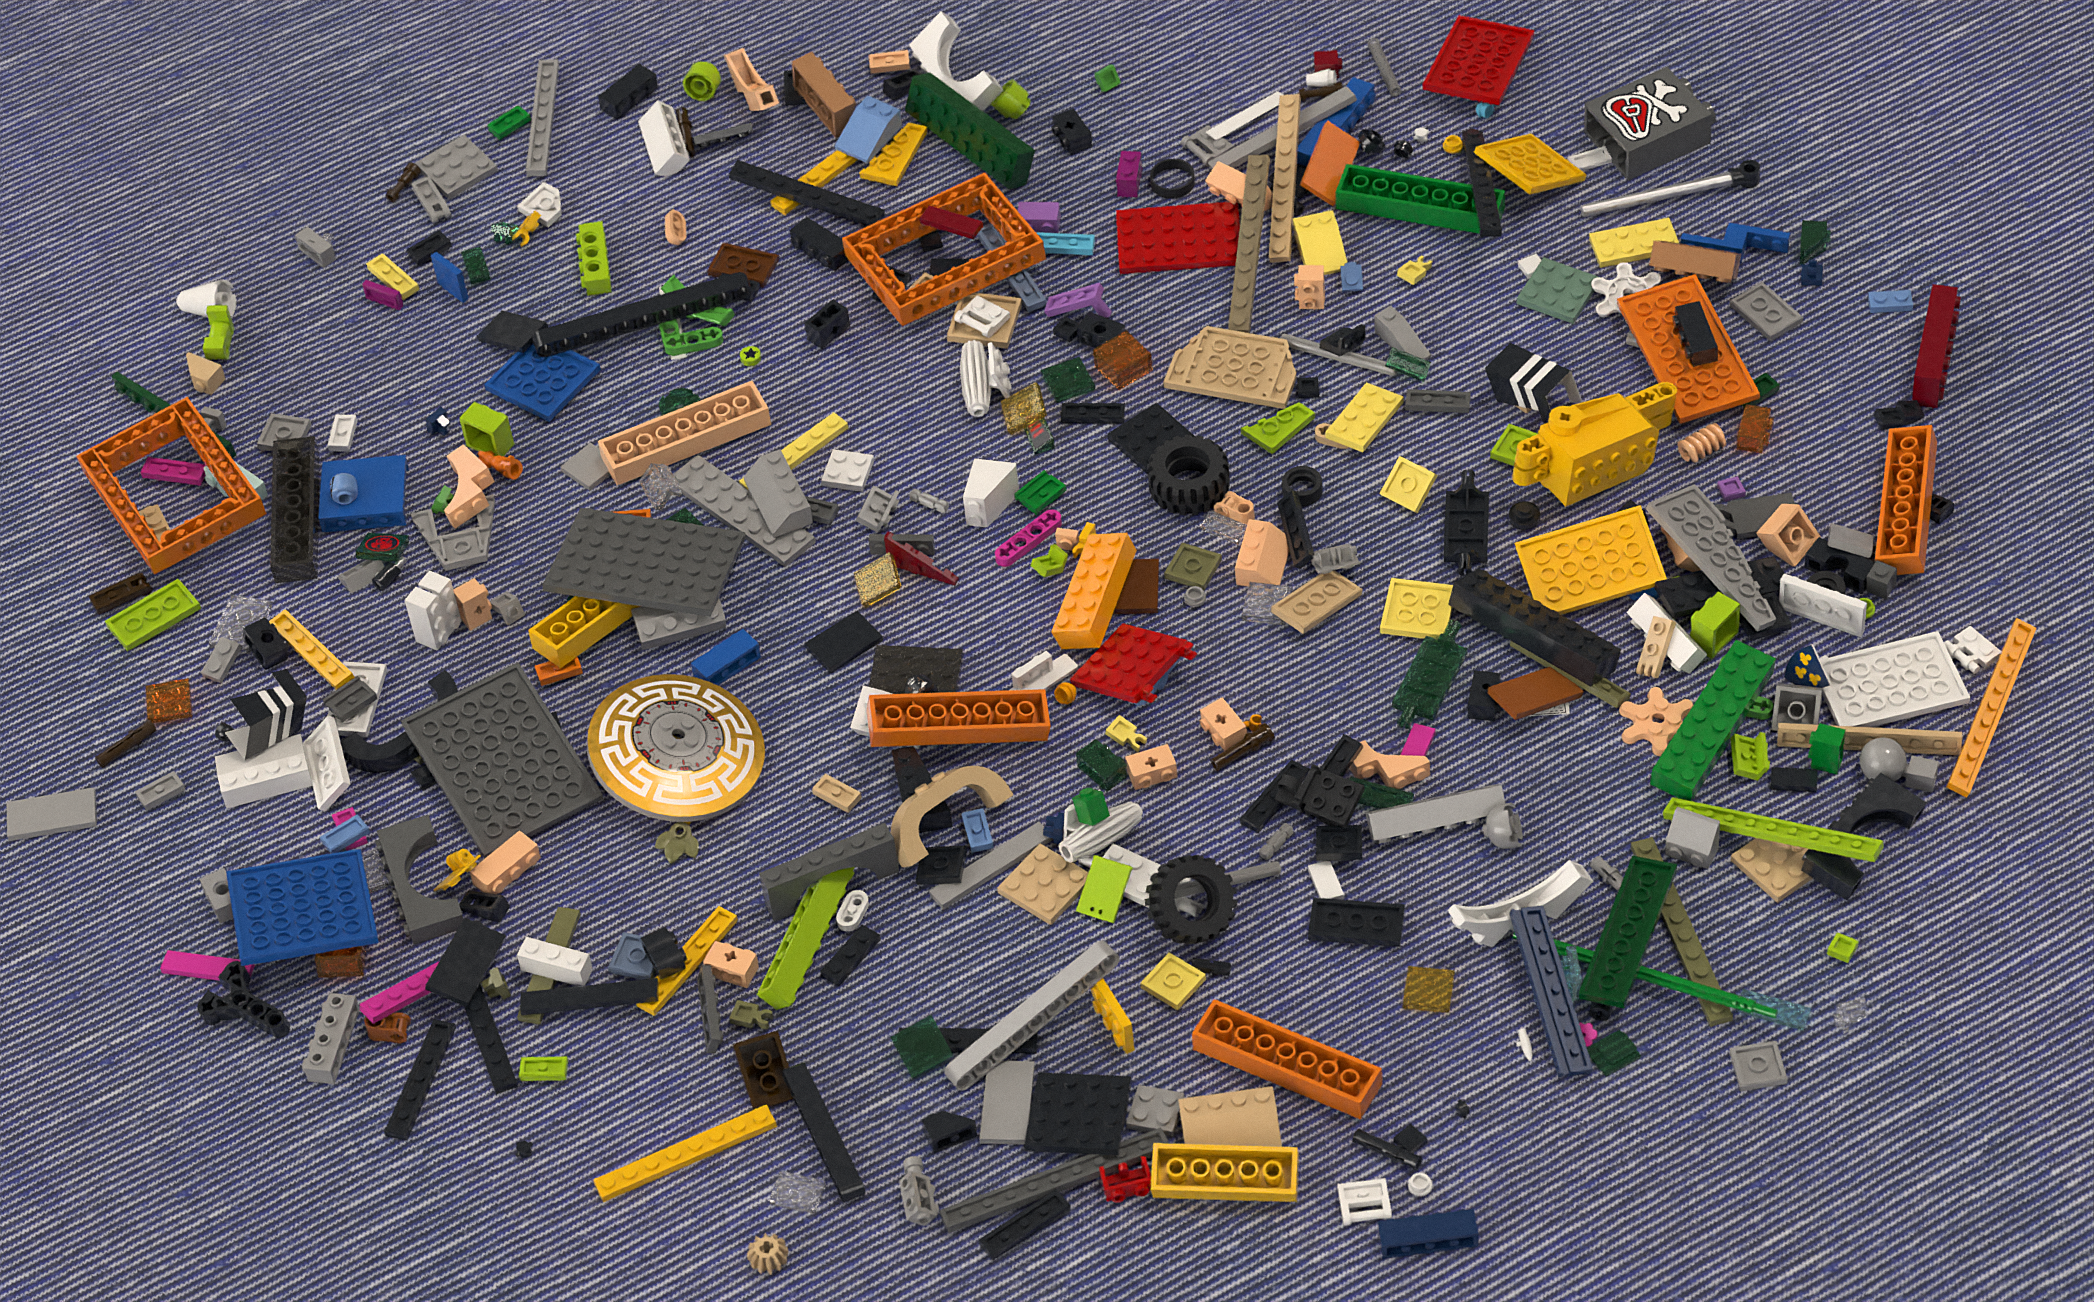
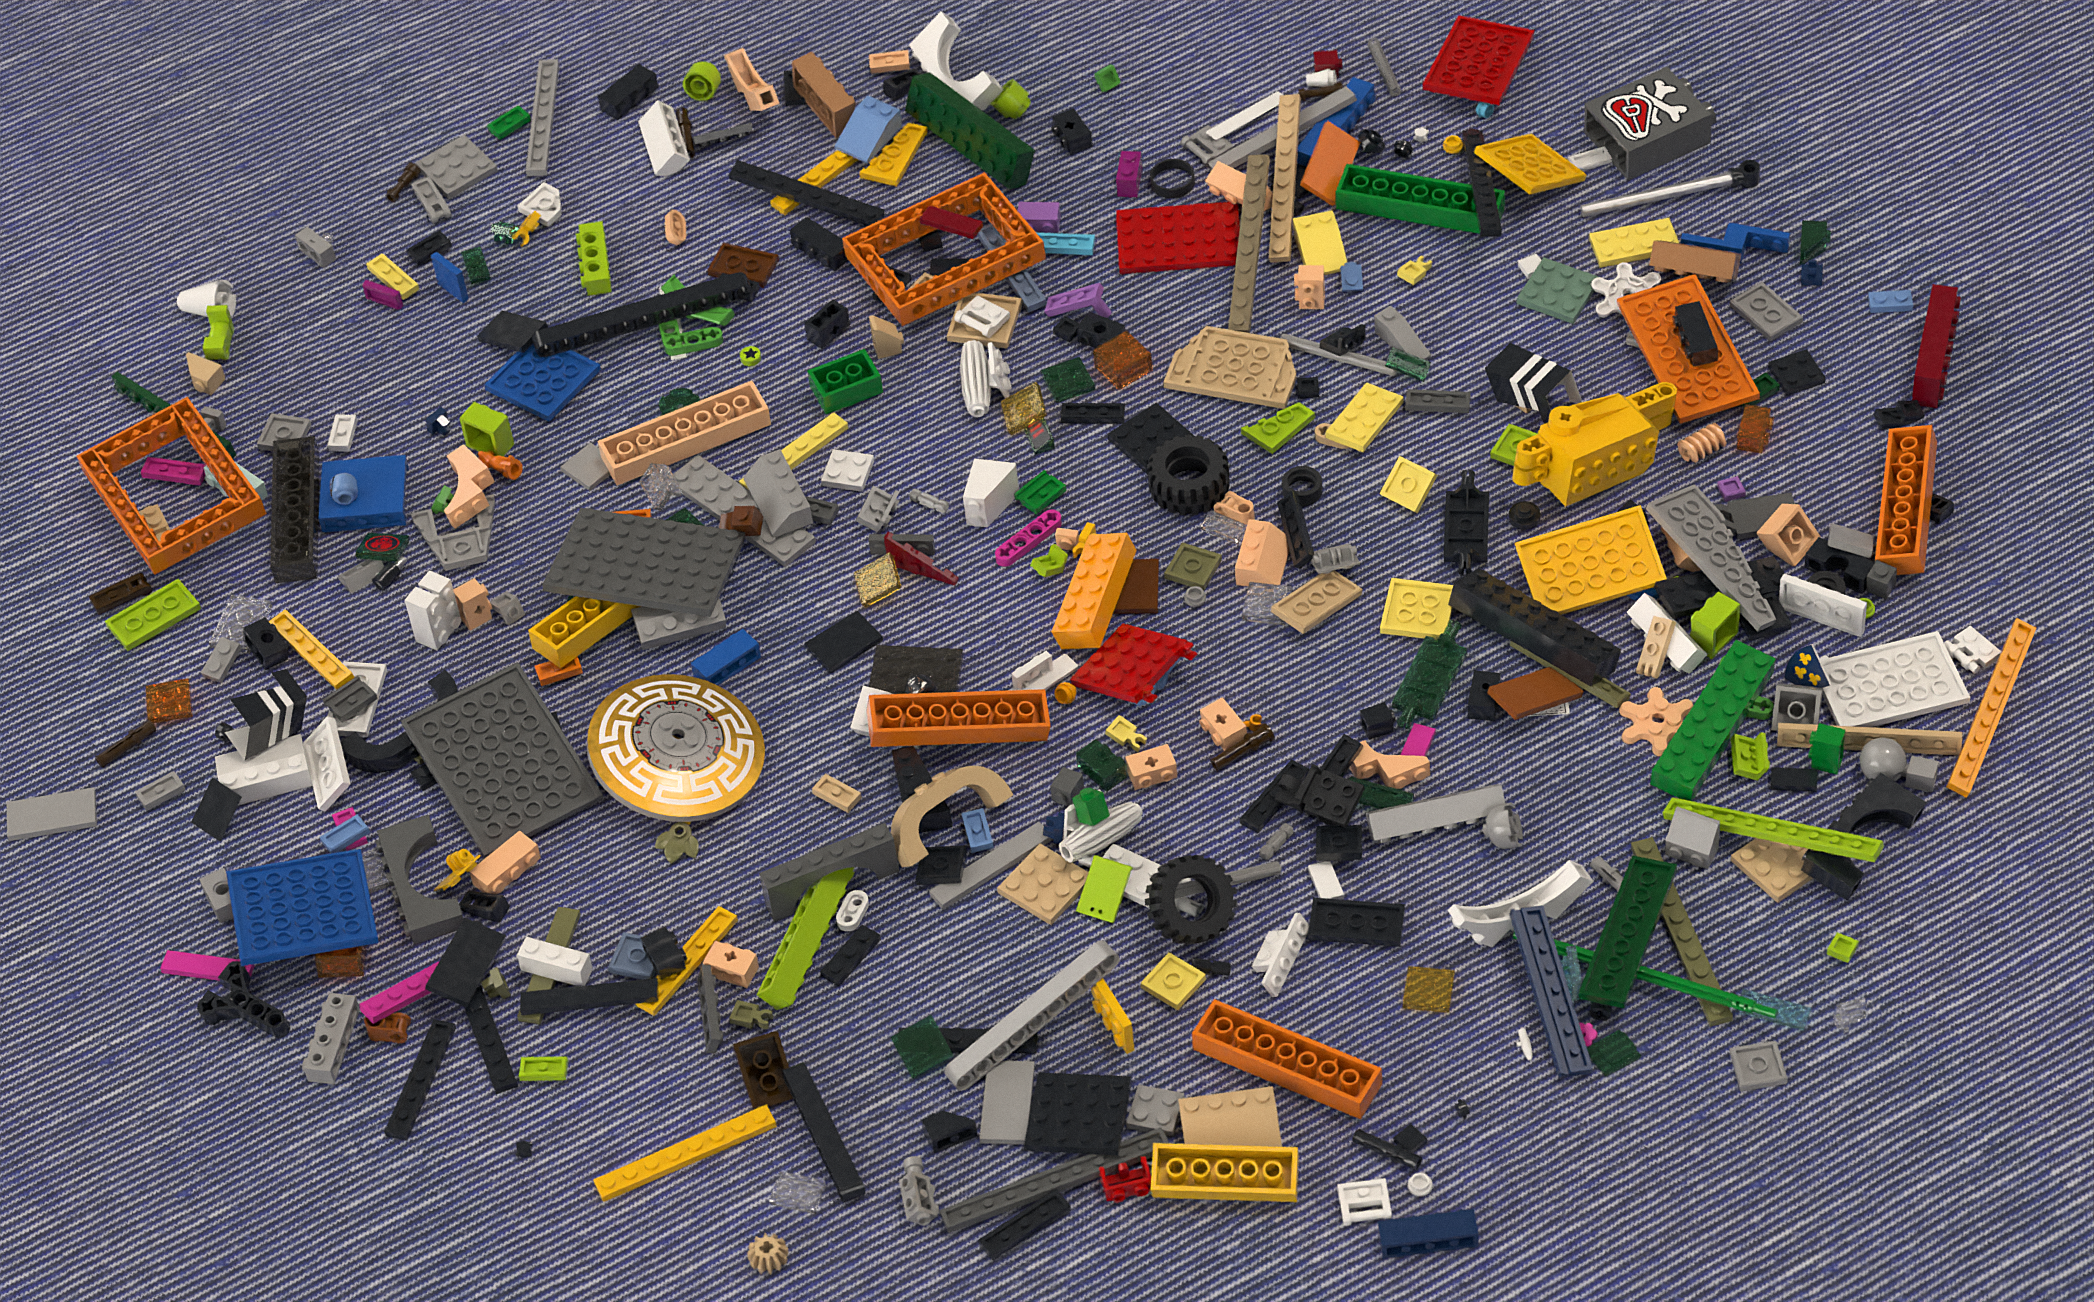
(216, 809): none -> black sticker
(743, 519): none -> reddish brown arch
(845, 381): none -> green brick
(885, 337): none -> tan slope
(1066, 786): none -> dark grey brick
(1279, 953): none -> white bracket
(1377, 720): none -> black brick
(1796, 372): none -> black plate

